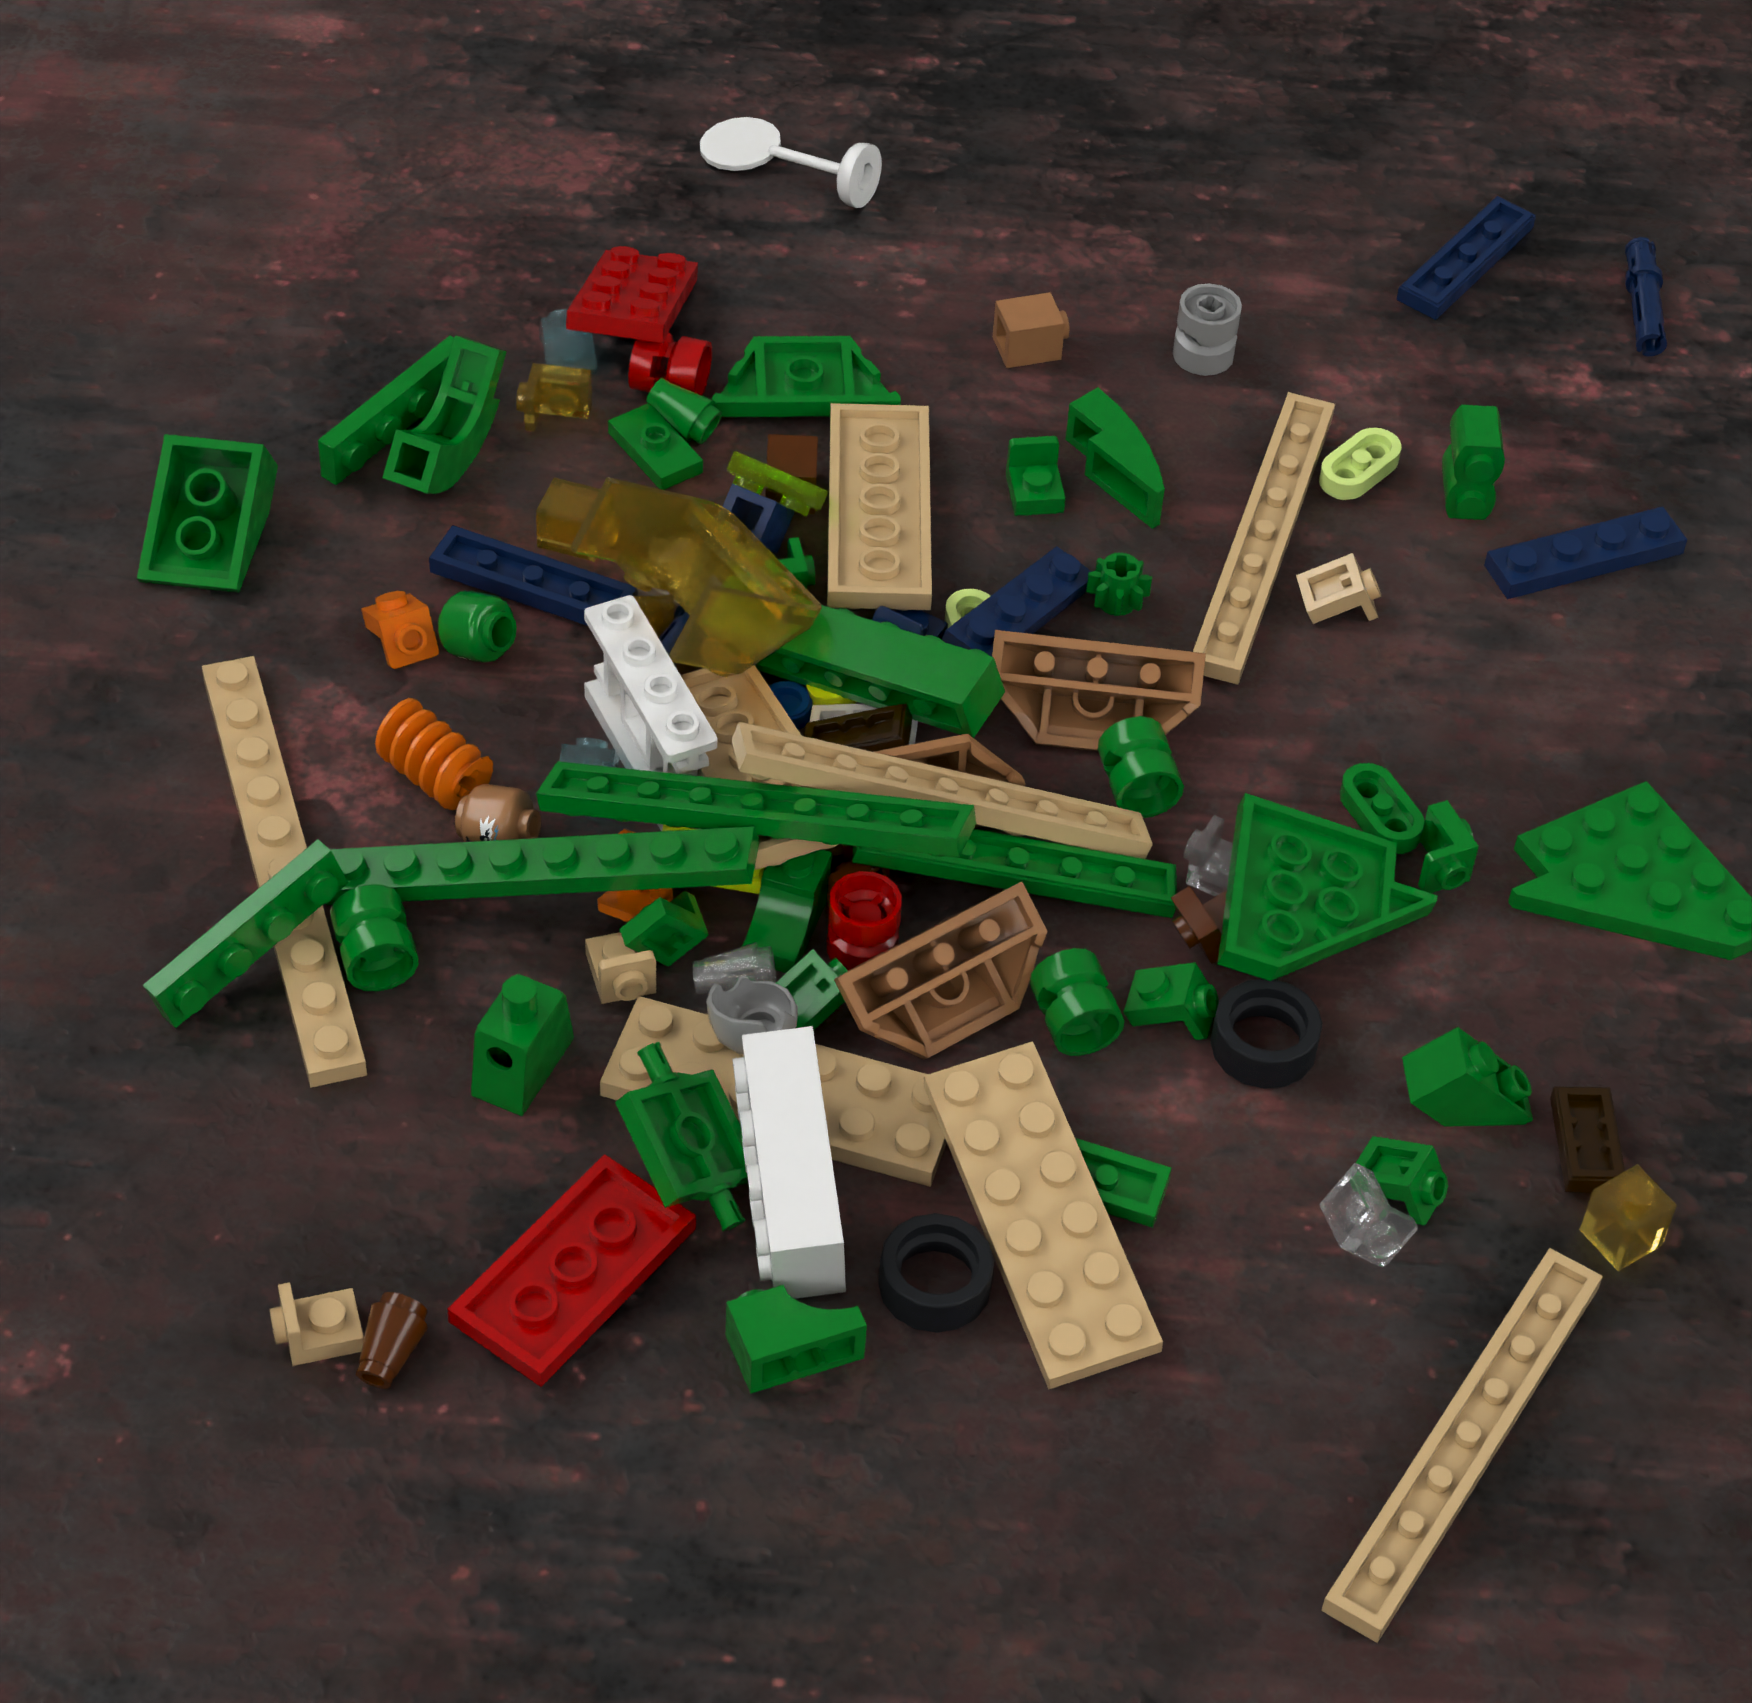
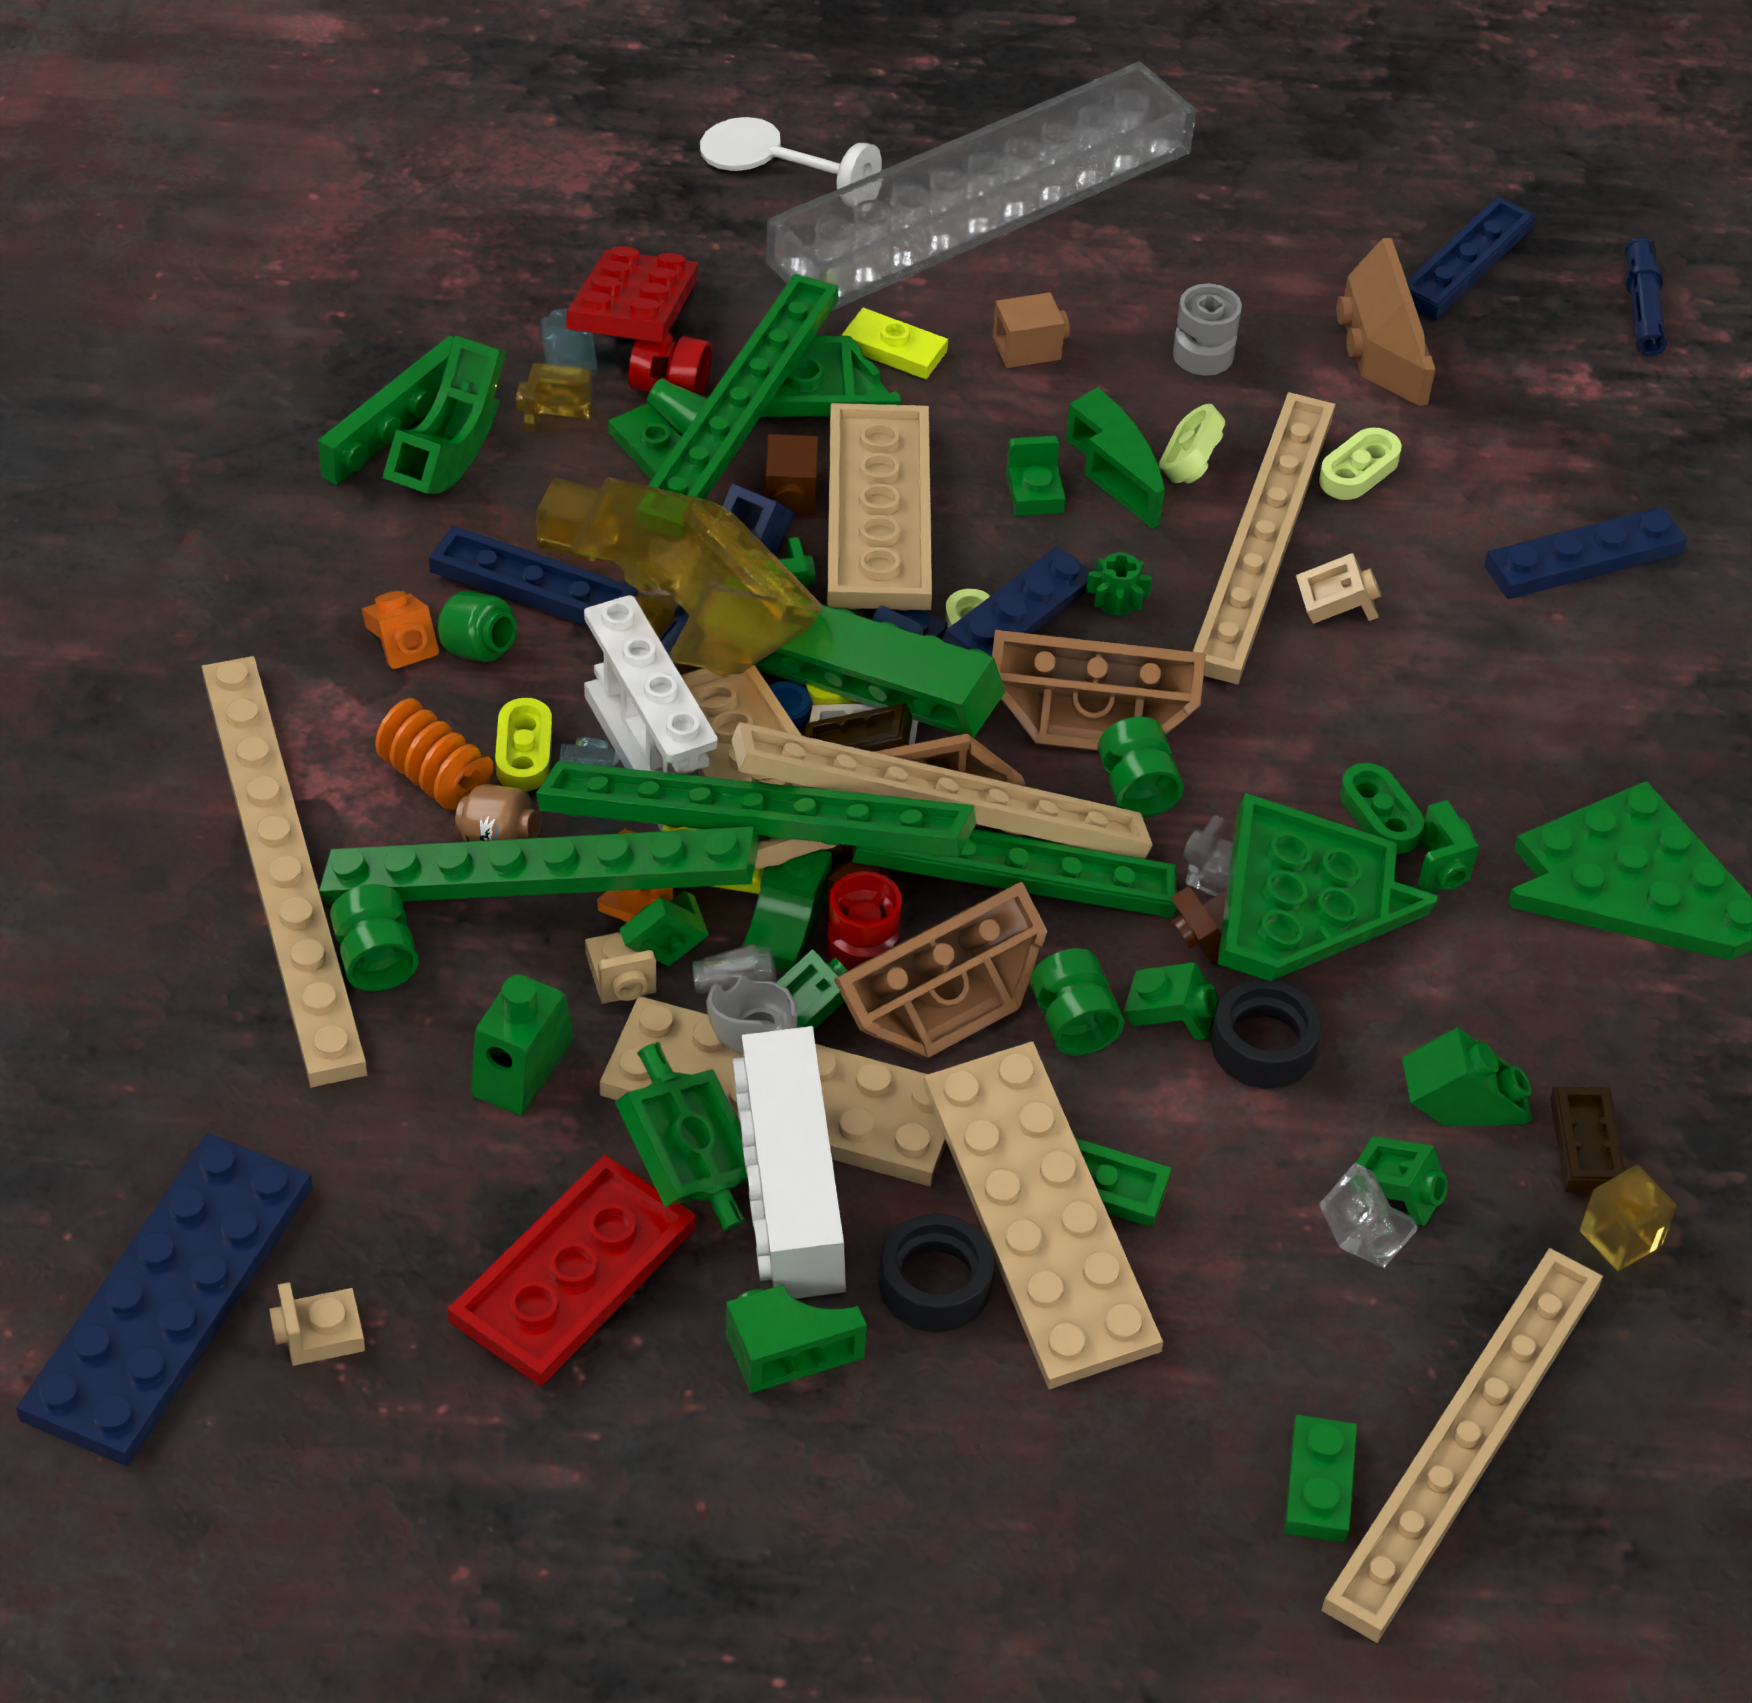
(165, 1299): none -> dark blue plate
(206, 512): green slope -> none
(246, 934): green plate -> none
(390, 1337): reddish brown cone -> none
(523, 744): none -> neon yellow plate
(747, 388): none -> green plate
(795, 492): clear neon green plate -> none
(897, 343): none -> neon yellow plate
(983, 184): none -> clear brick
(1192, 444): none -> yellowish green plate
(1320, 1478): none -> green plate
(1385, 326): none -> medium nougat wedge
(1472, 462): green brick -> none

